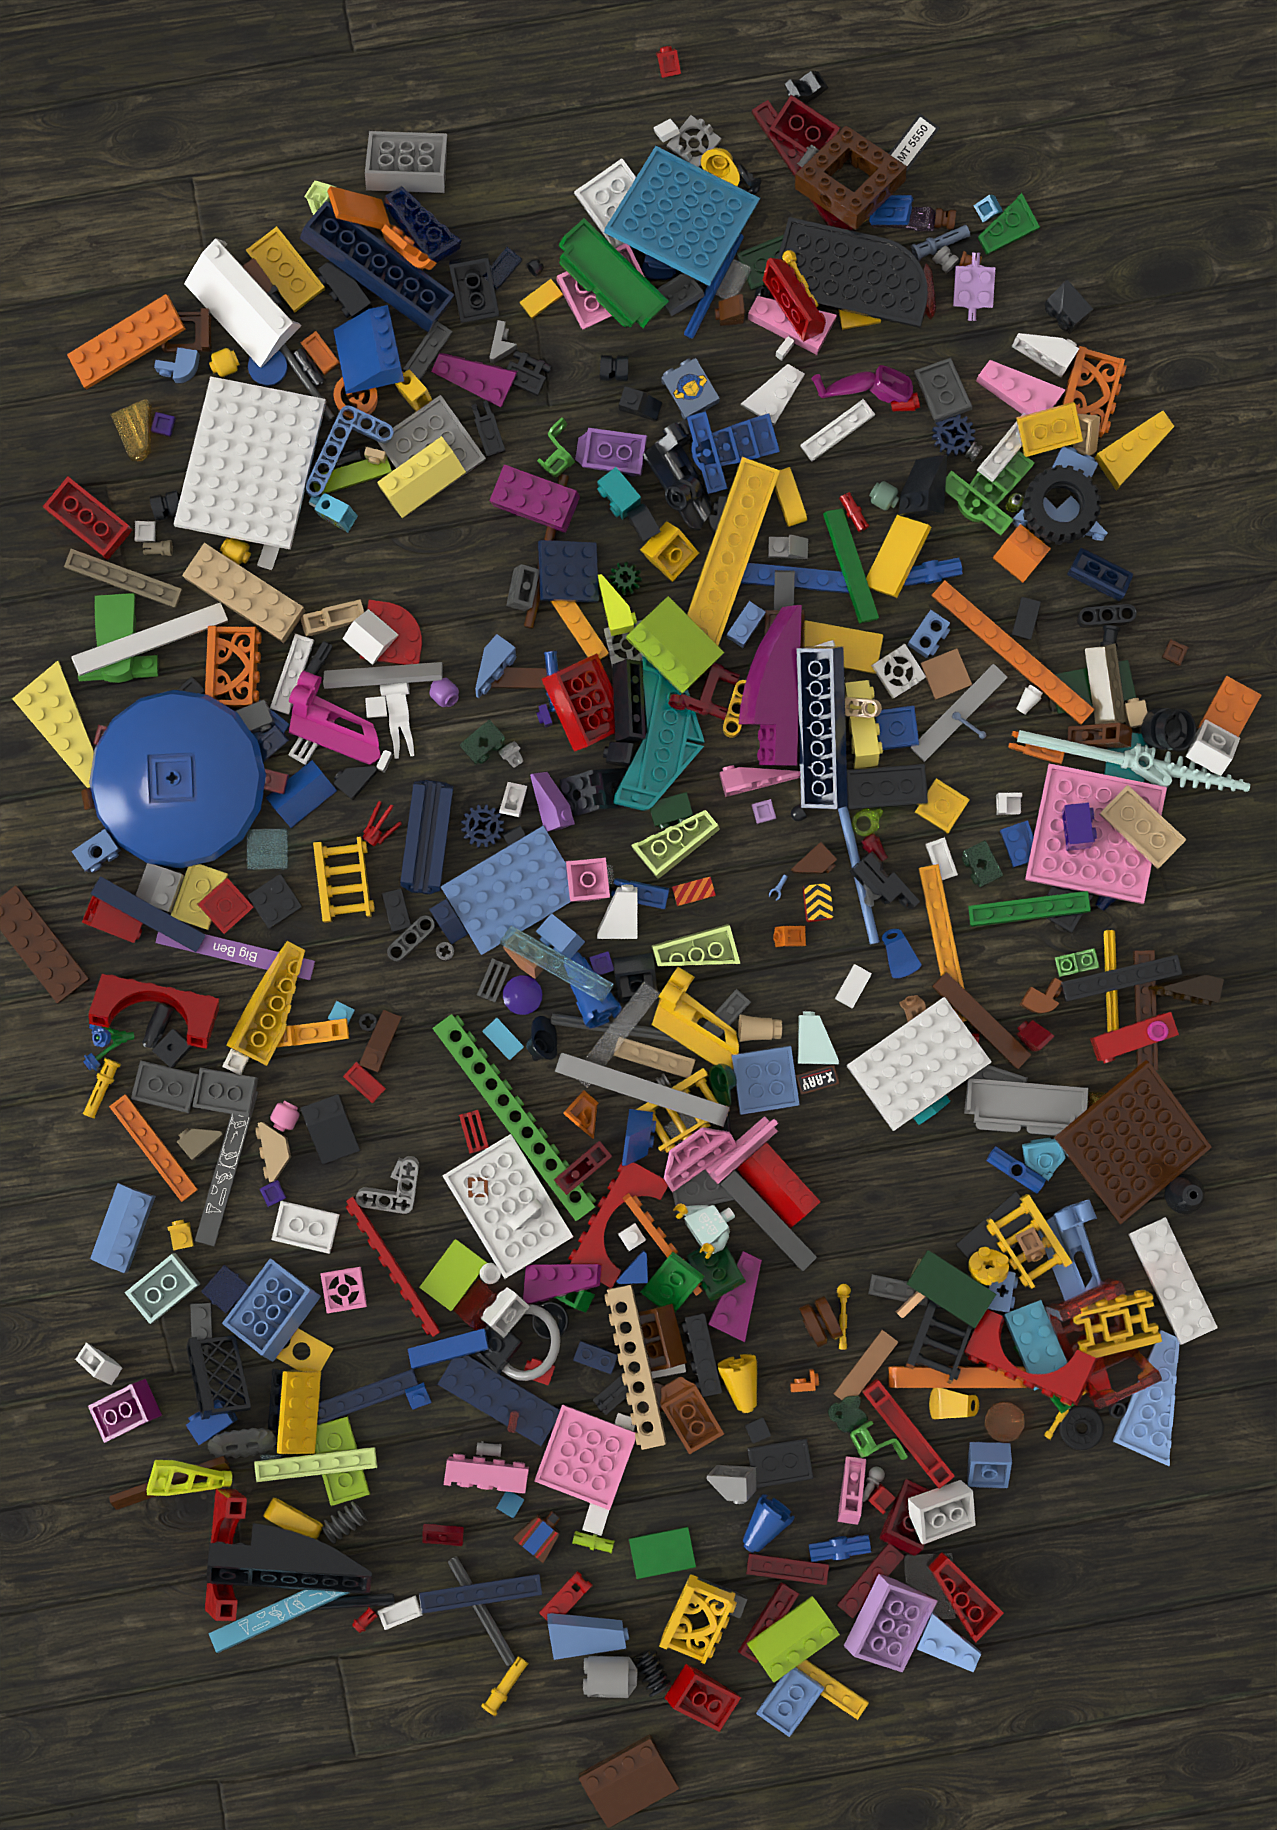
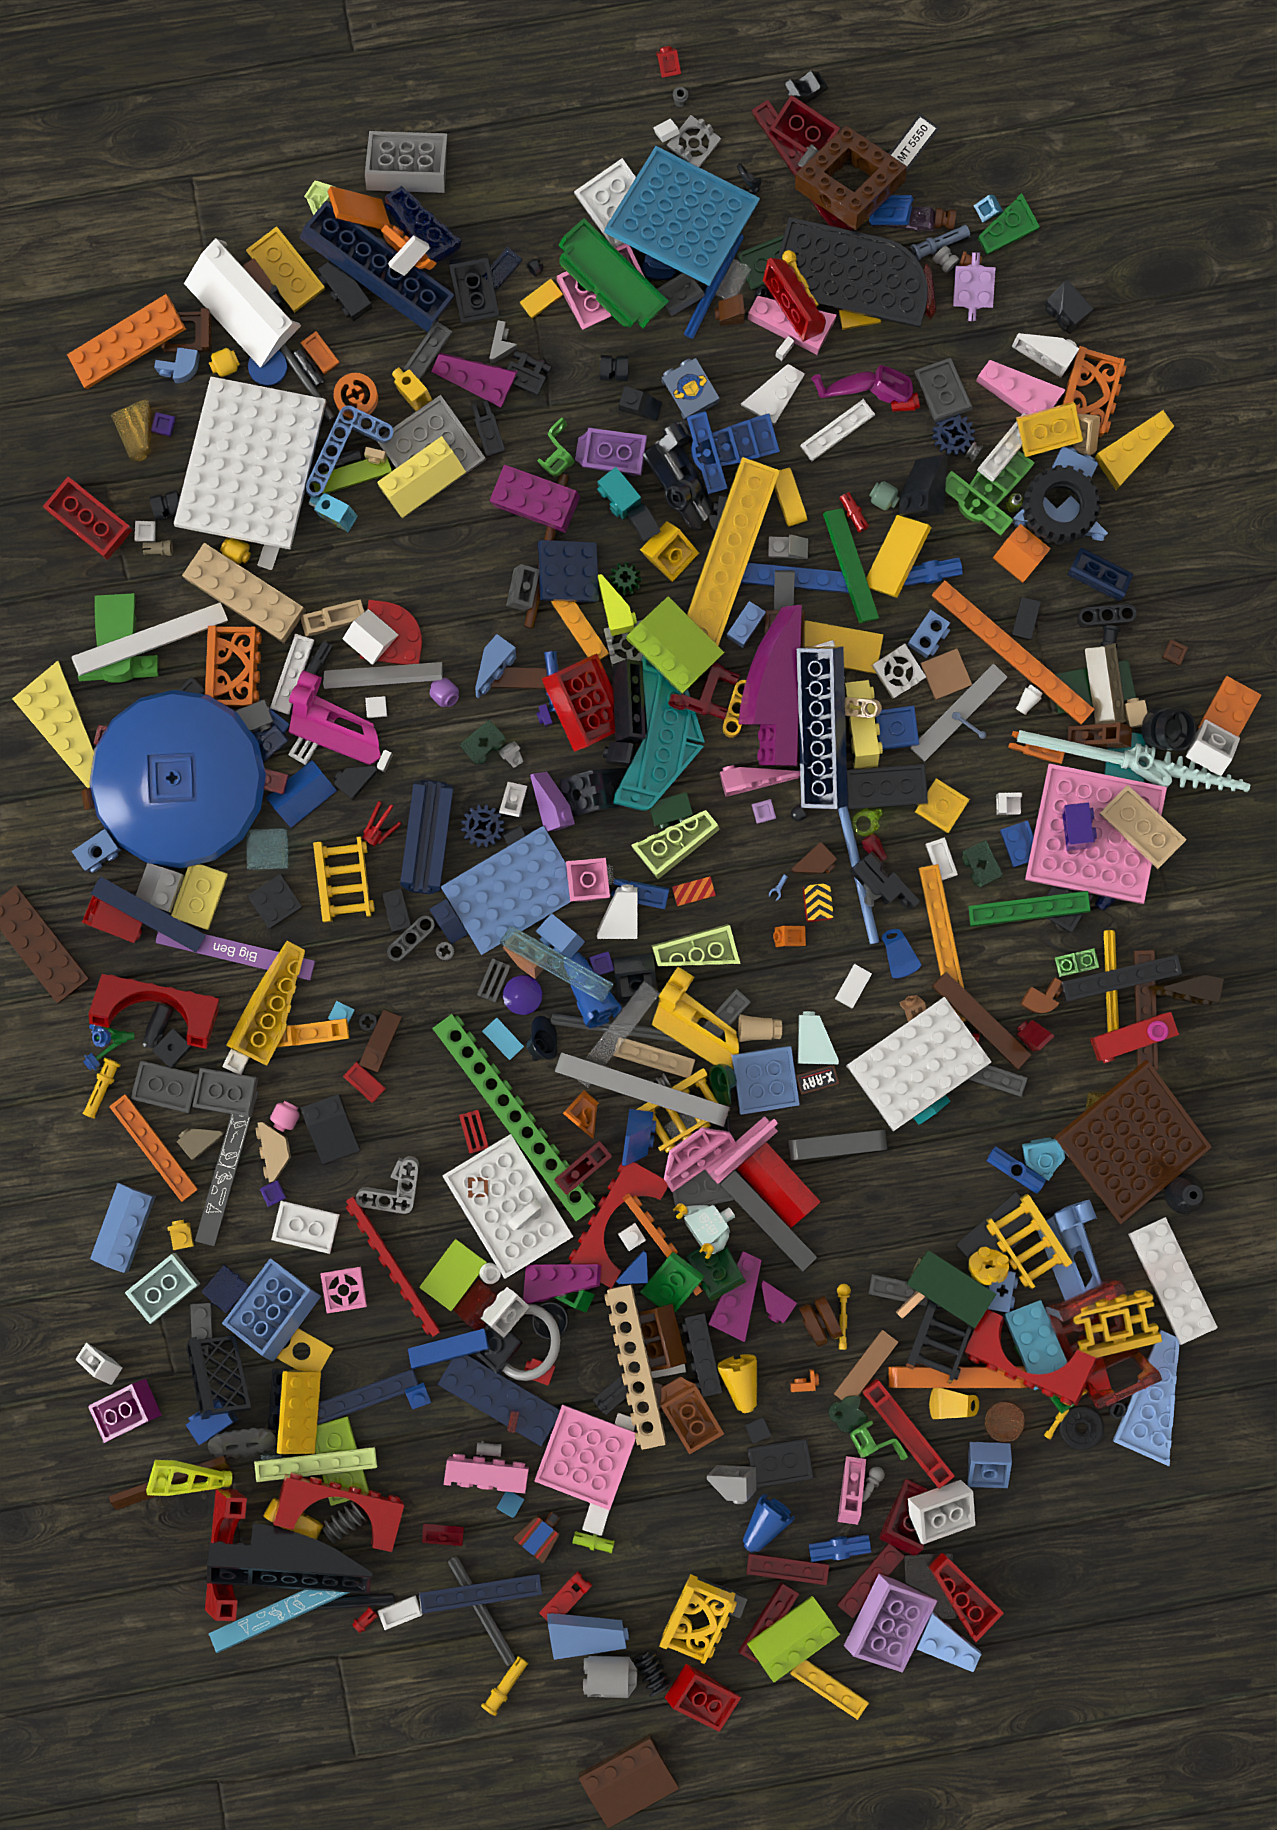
(123, 578): dark tan plate -> none
(225, 905): red plate -> none
(299, 1493): none -> red arch
(368, 351): blue slope -> none
(398, 714): white flag -> none
(409, 255): none -> white tile
(595, 1357): dark blue brick -> none
(662, 1552): green tile -> none
(680, 96): none -> dark grey pin
(720, 163): yellow piece -> none
(776, 1303): none -> magenta slope
(790, 1700): medium blue tile -> none
(837, 1144): none -> dark grey beam
(881, 1498): red panel -> none
(1016, 1105): light grey slope -> none
(1031, 1245): medium nougat bracket -> none

